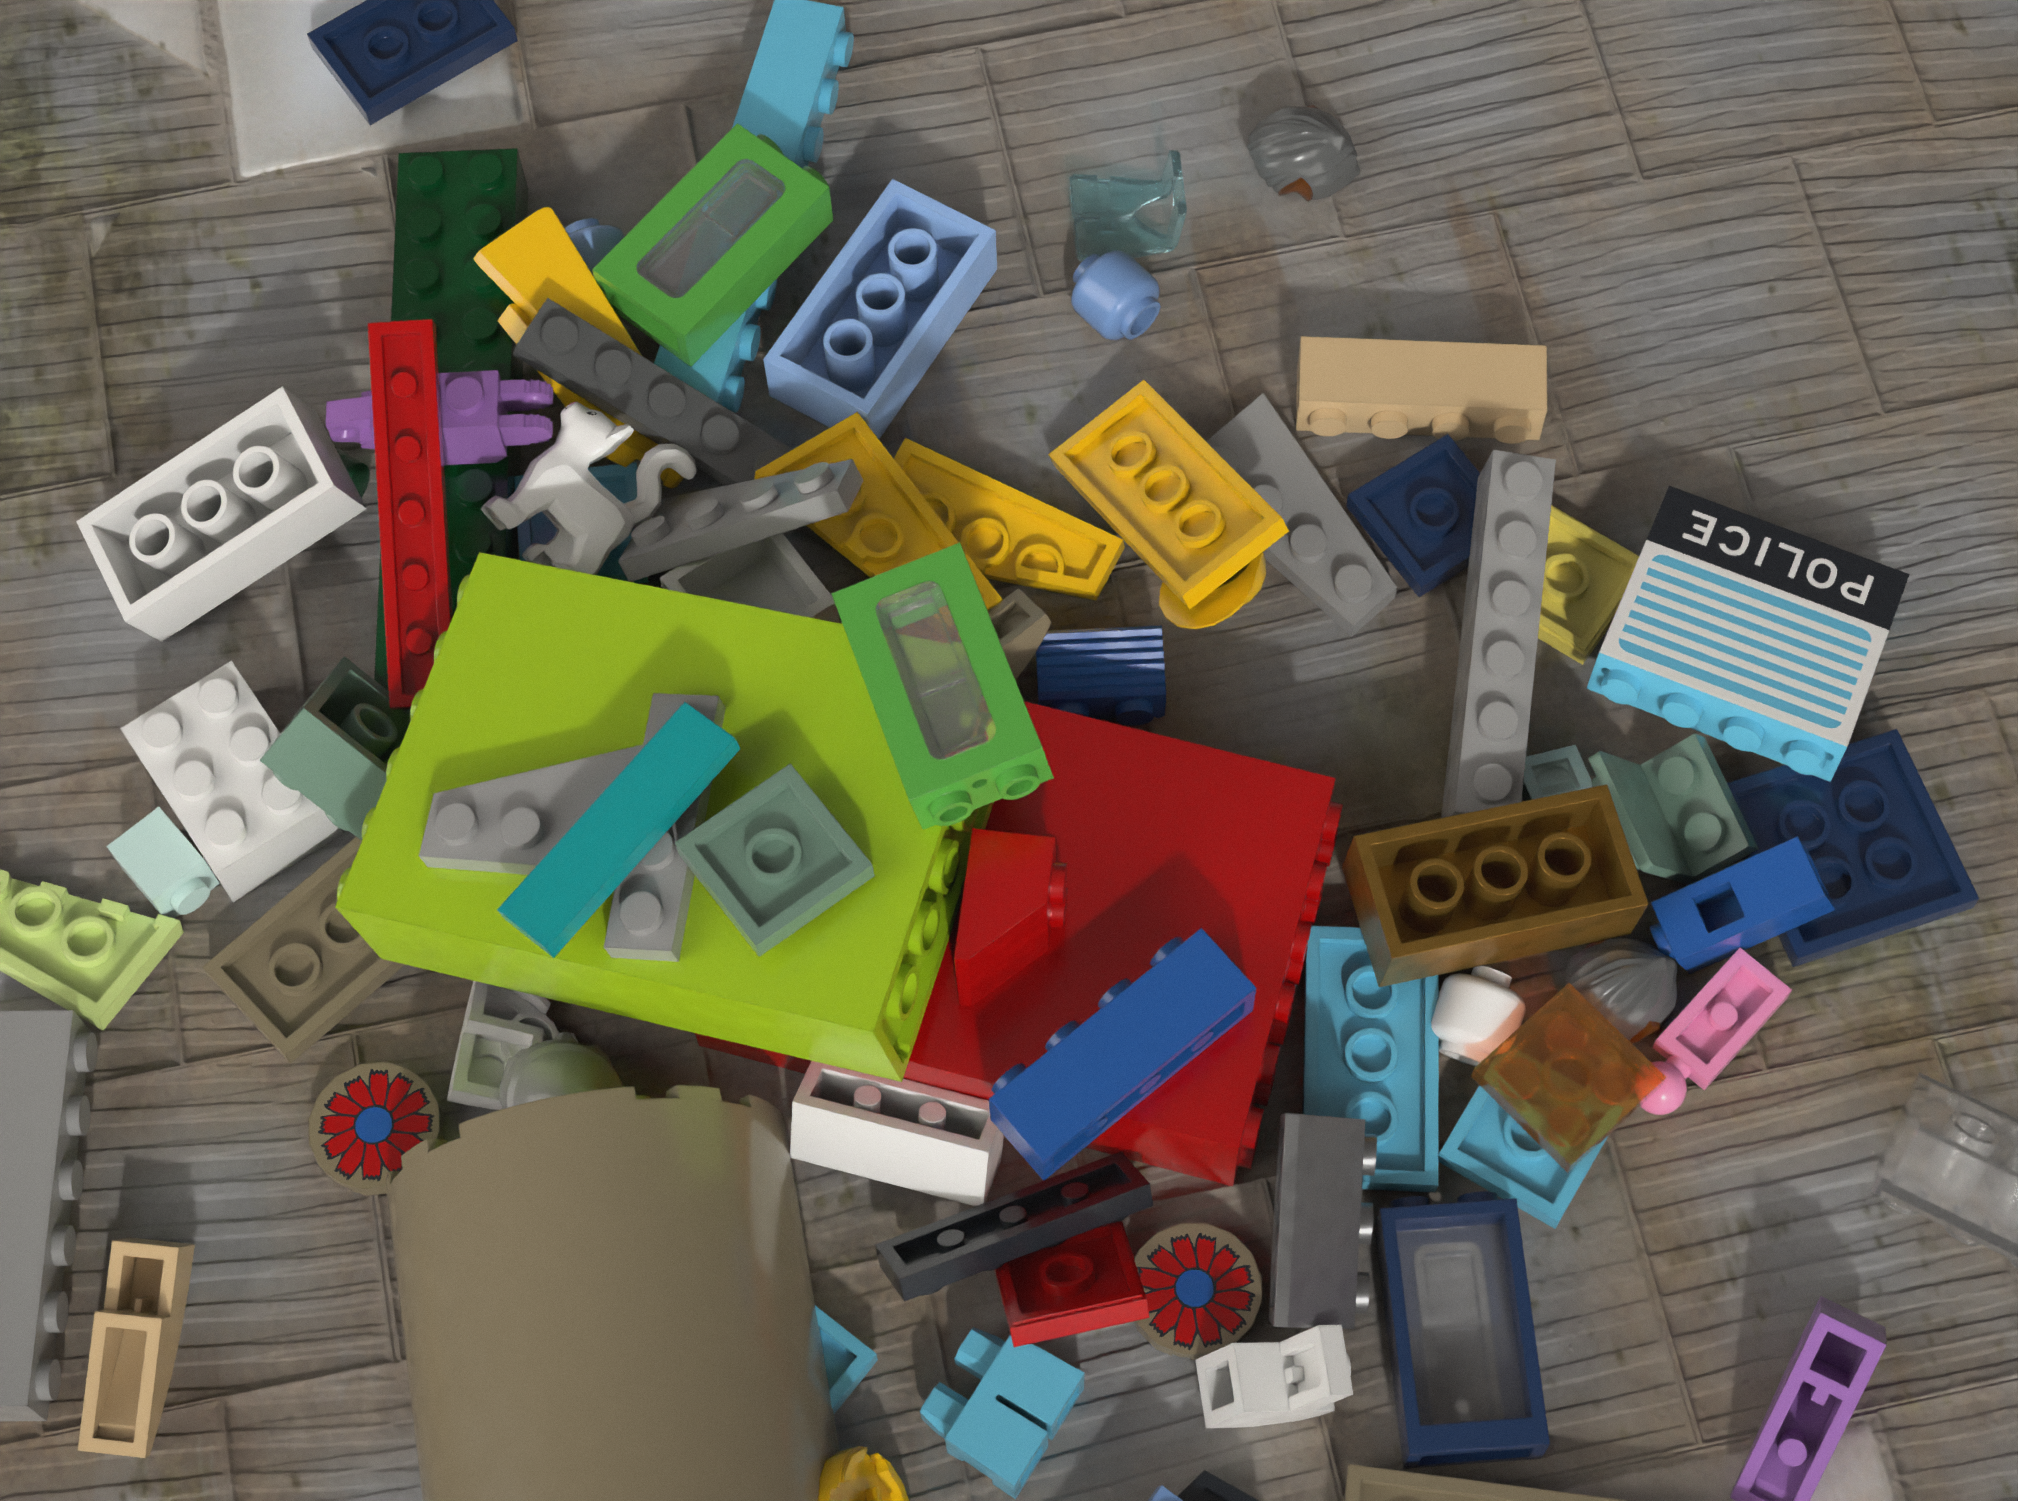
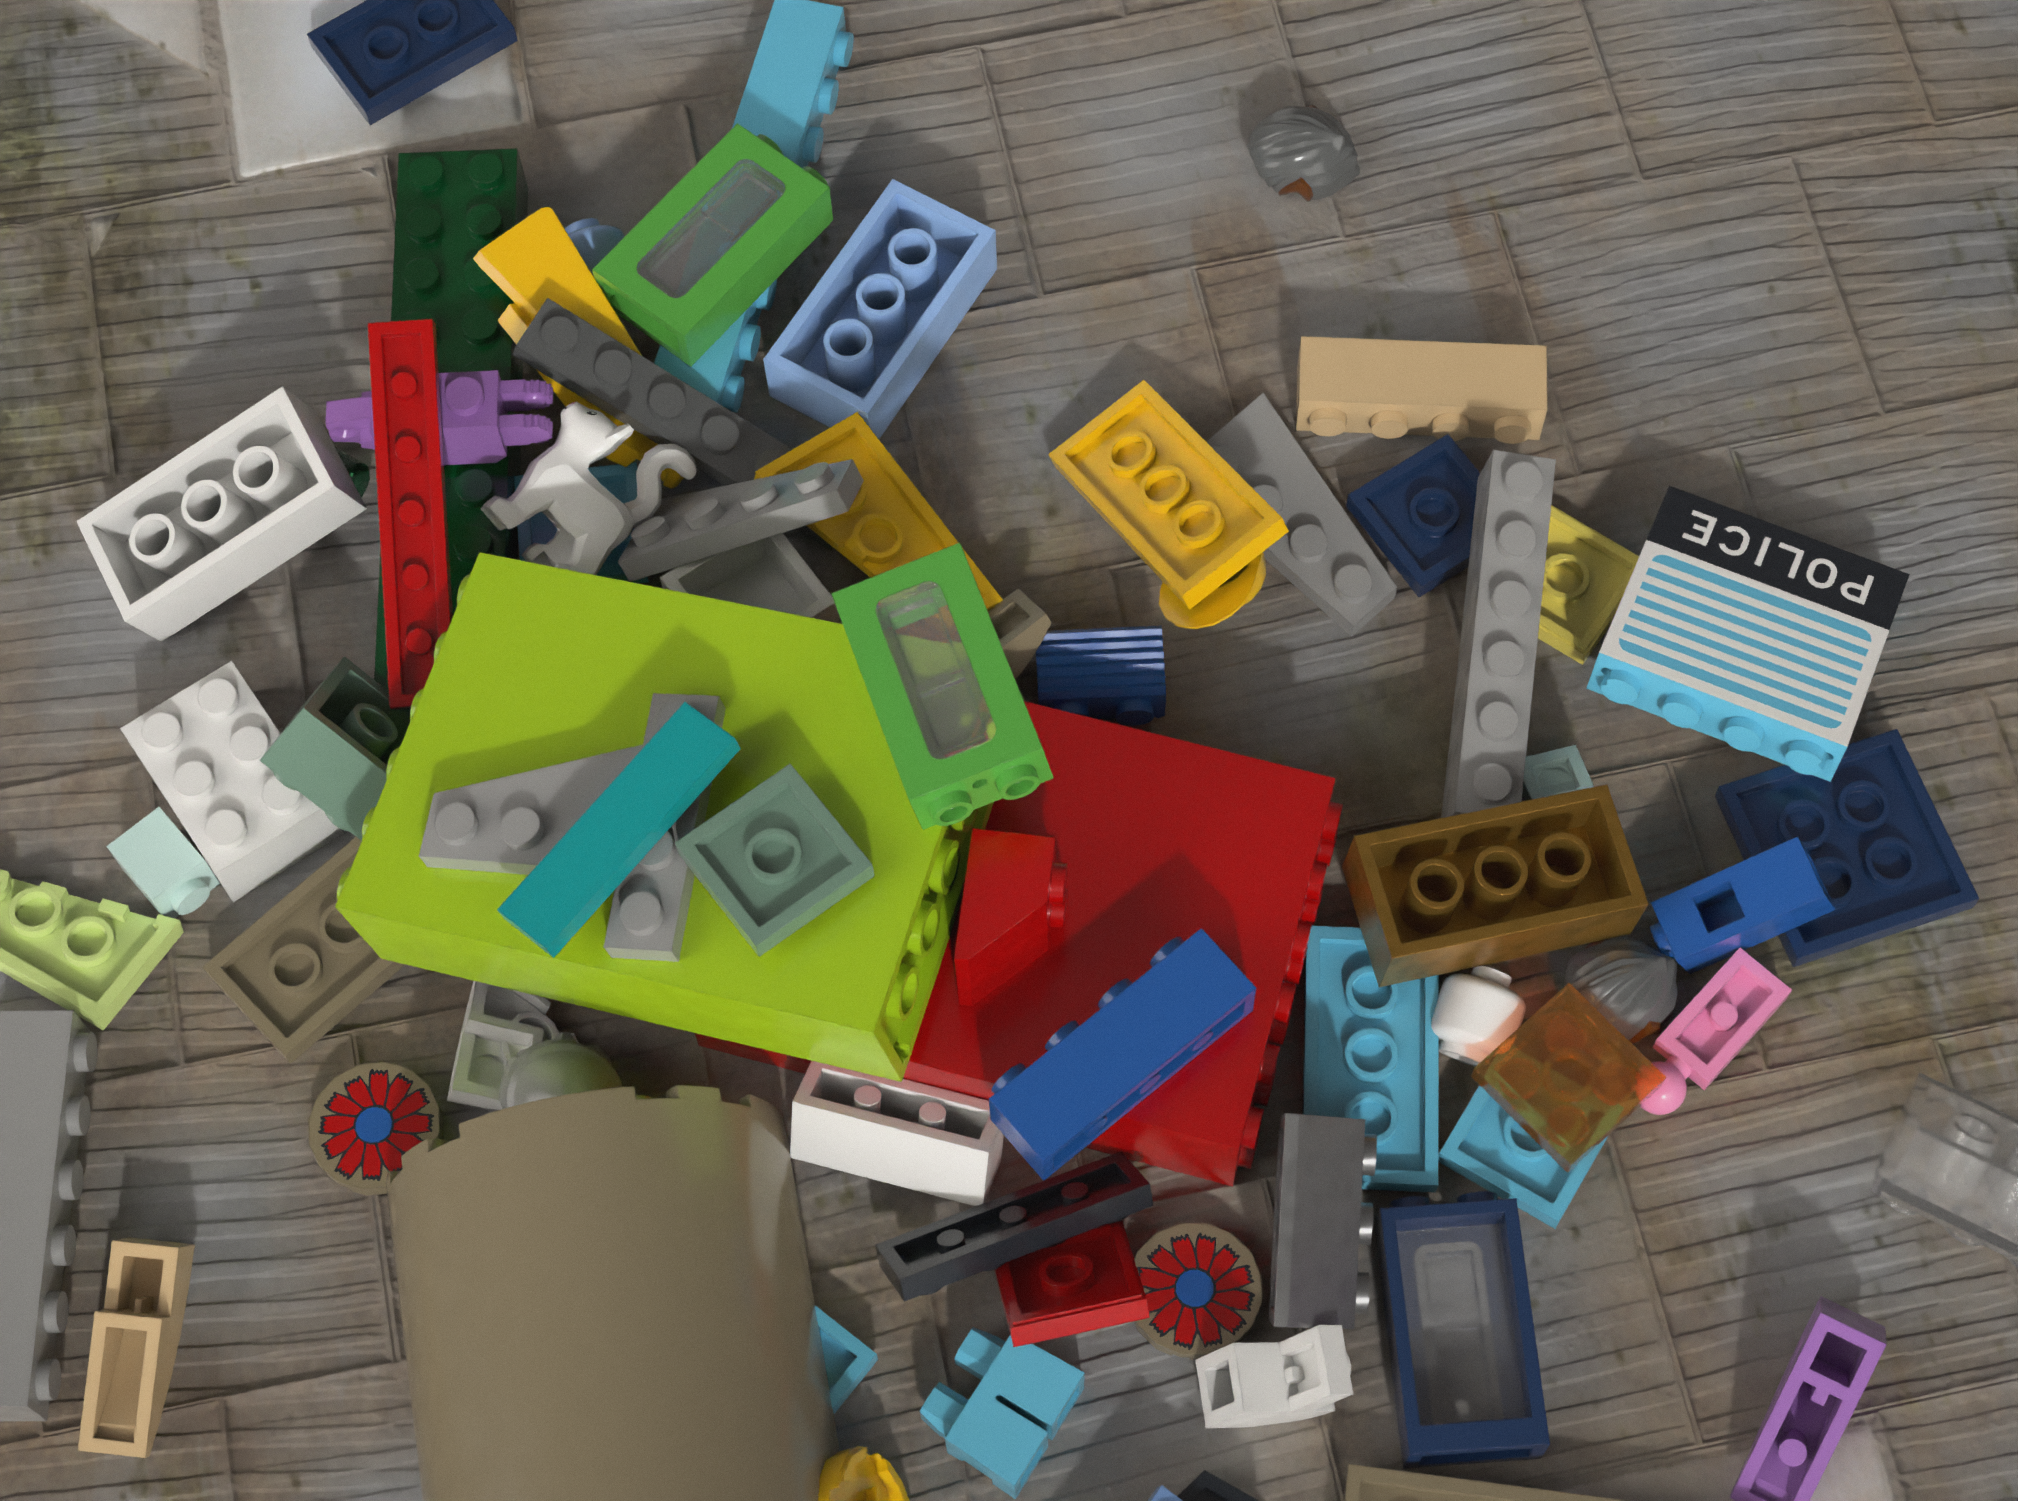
(1009, 531): yellow wing -> none
(1107, 210): clear light blue piece -> none
(1115, 295): medium blue head -> none
(1676, 811): sand green bracket -> none

